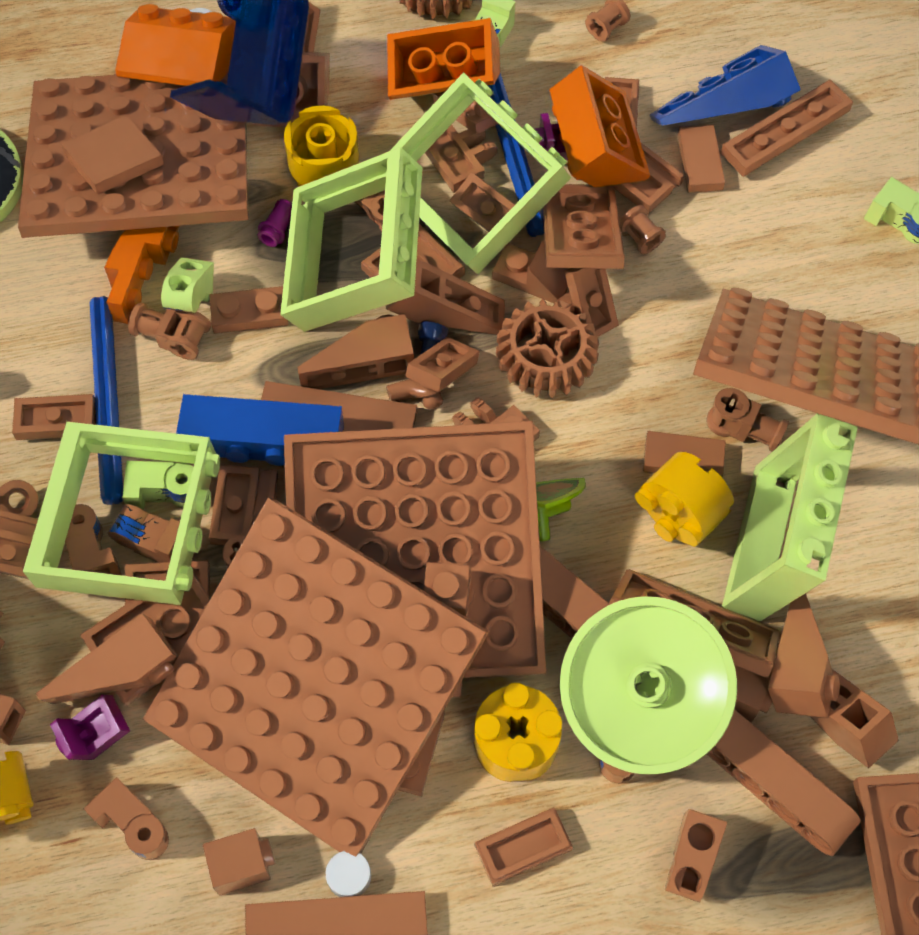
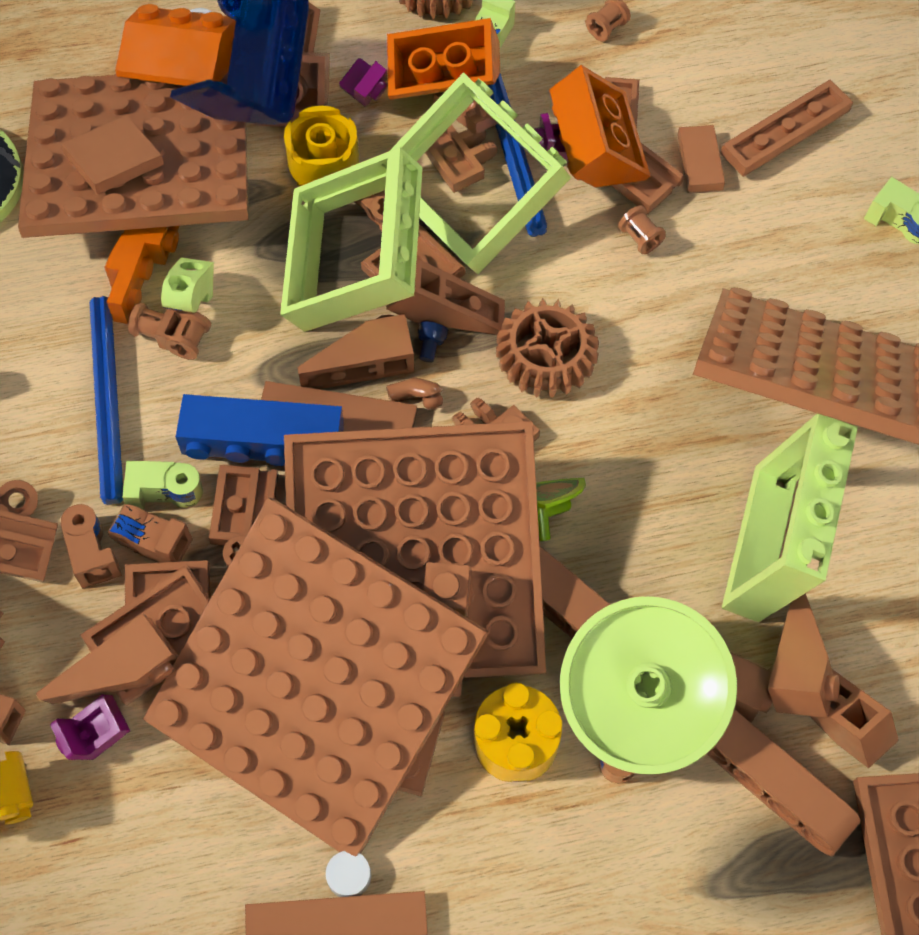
(48, 415): nougat plate -> none
(63, 491): yellowish green window -> none
(142, 830): nougat leg -> none
(238, 861): nougat brick -> none
(247, 310): nougat plate -> none
(272, 230): magenta pin -> none
(365, 81): none -> magenta bracket
(442, 364): nougat plate -> none
(481, 202): nougat plate -> none
(523, 846): nougat tile -> none
(529, 273): nougat slope -> none
(583, 228): nougat tile -> none
(591, 294): nougat slope -> none
(662, 446): nougat tile -> none
(685, 499): yellow brick -> none
(694, 854): nougat leg -> none
(744, 419): nougat connector -> none
(748, 83): blue wedge -> none
(749, 641): nougat tile -> none

